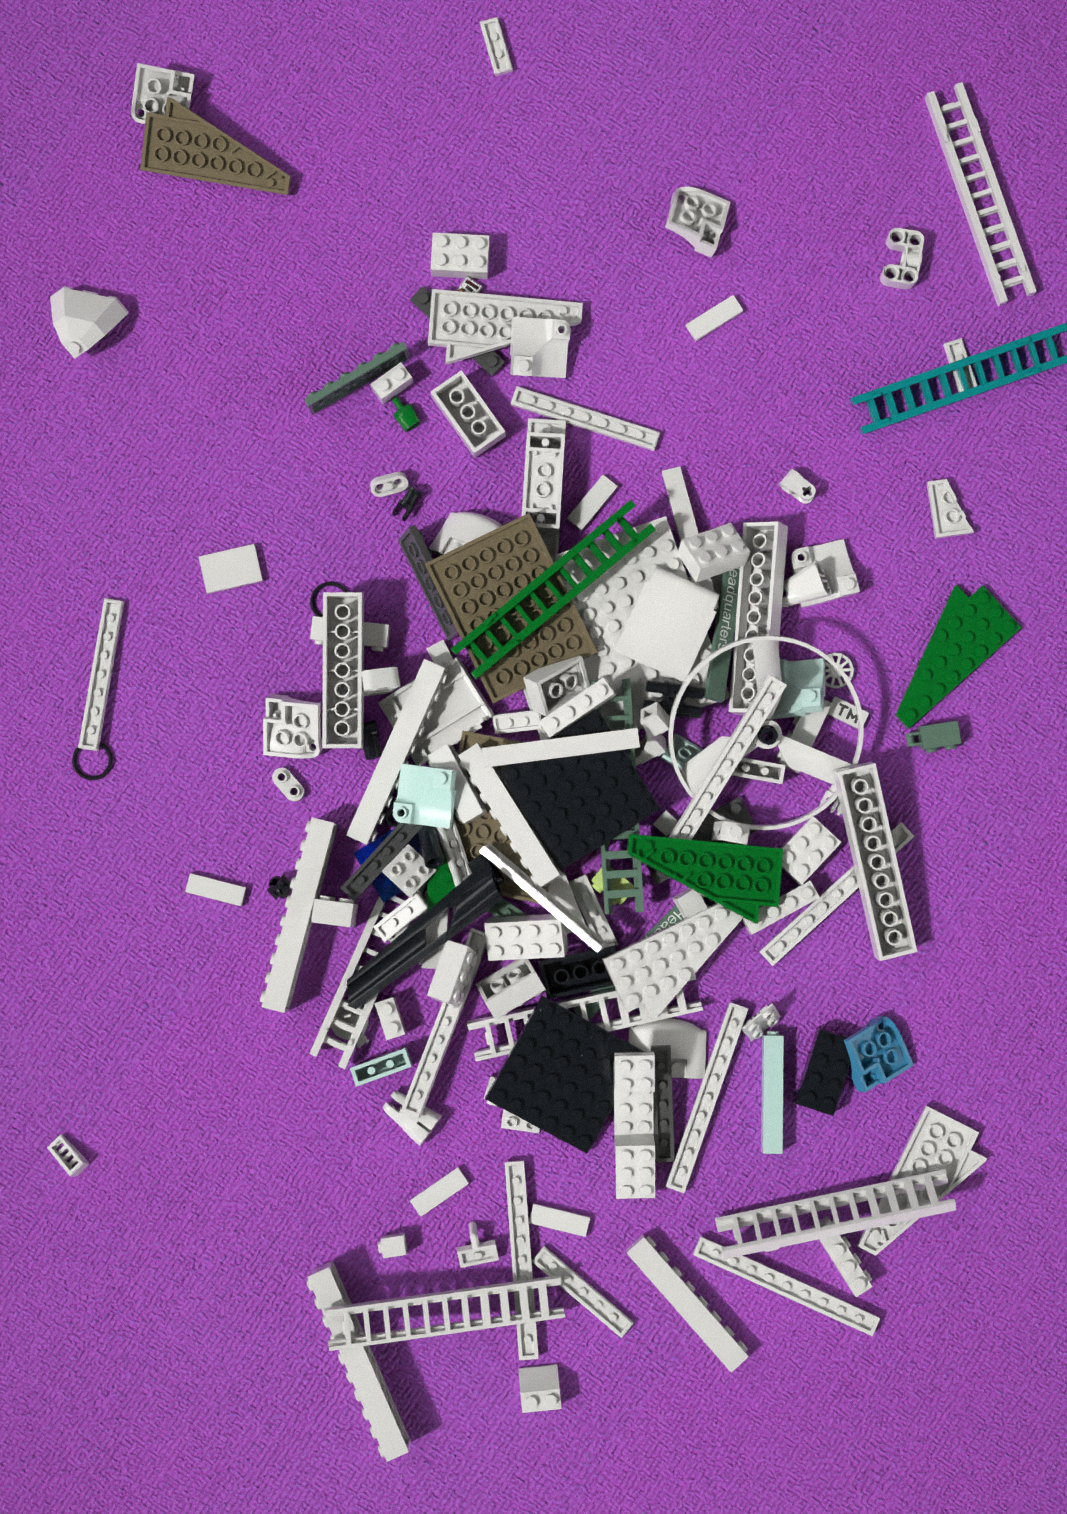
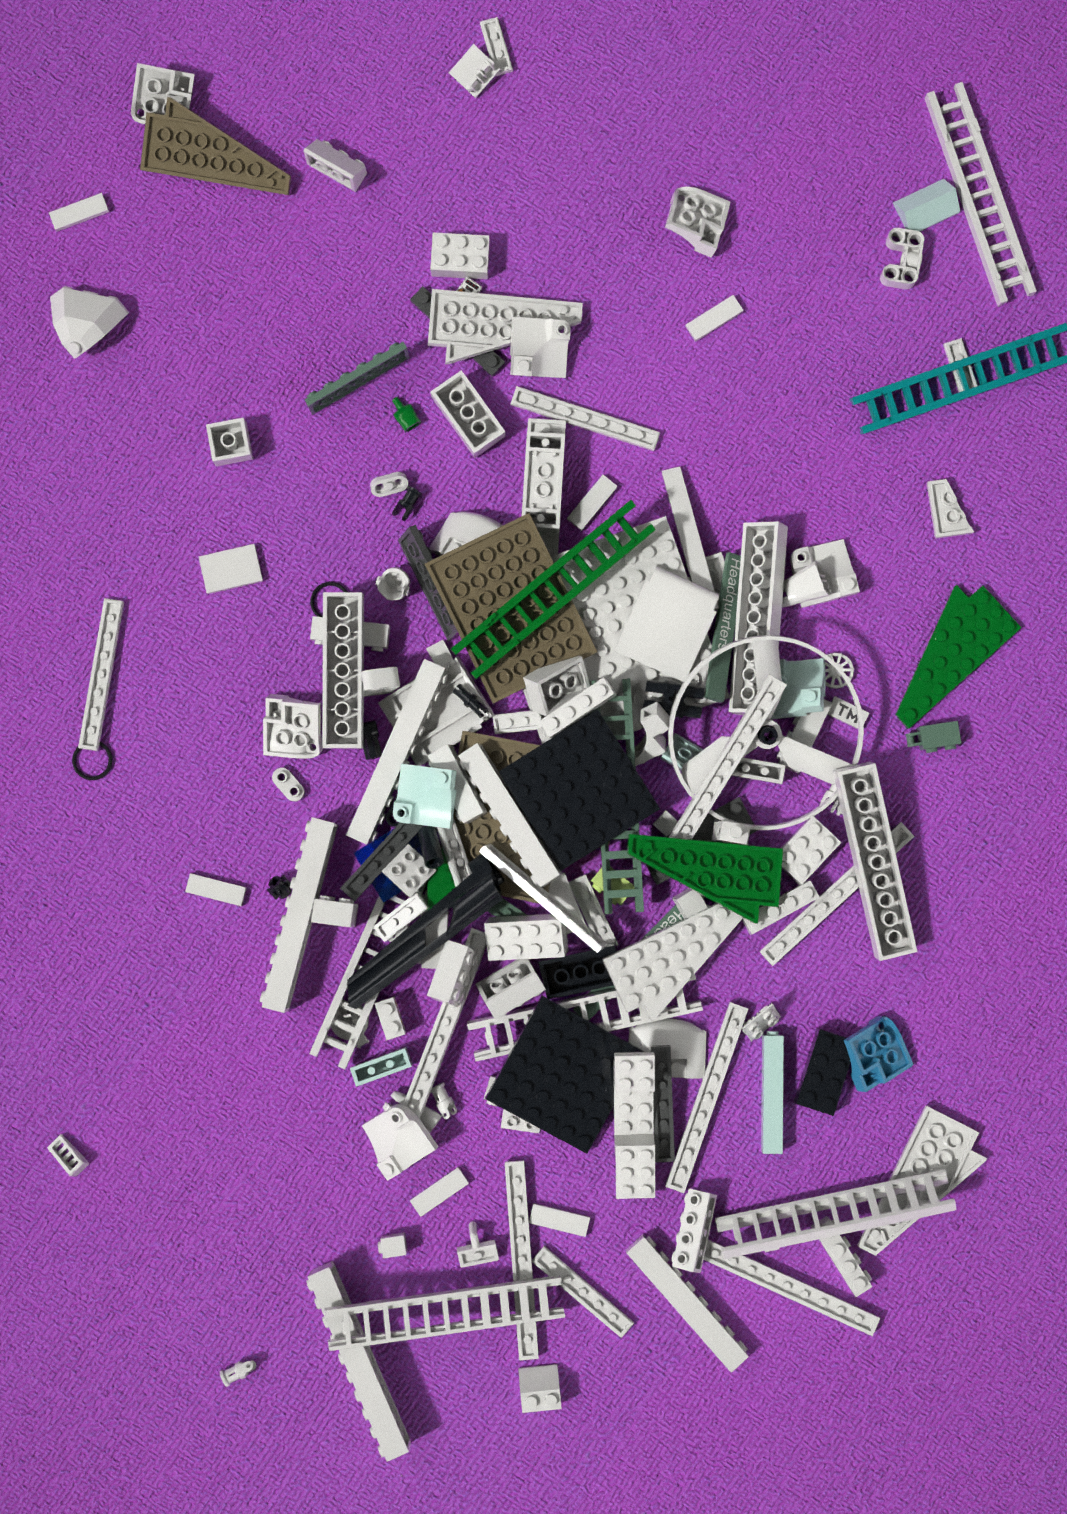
(79, 212): none -> white tile
(229, 442): none -> brick
(240, 1369): none -> white piece
(335, 164): none -> white slope
(391, 383): white brick -> none
(393, 583): none -> white cap
(398, 1139): none -> white slope
(444, 1102): none -> white piece
(470, 700): none -> black pin
(474, 70): none -> white hinge
(560, 747): white tile -> none
(694, 1230): none -> white brick
(713, 552): white brick -> none
(795, 485): white piece -> none
(928, 206): none -> light aqua slope

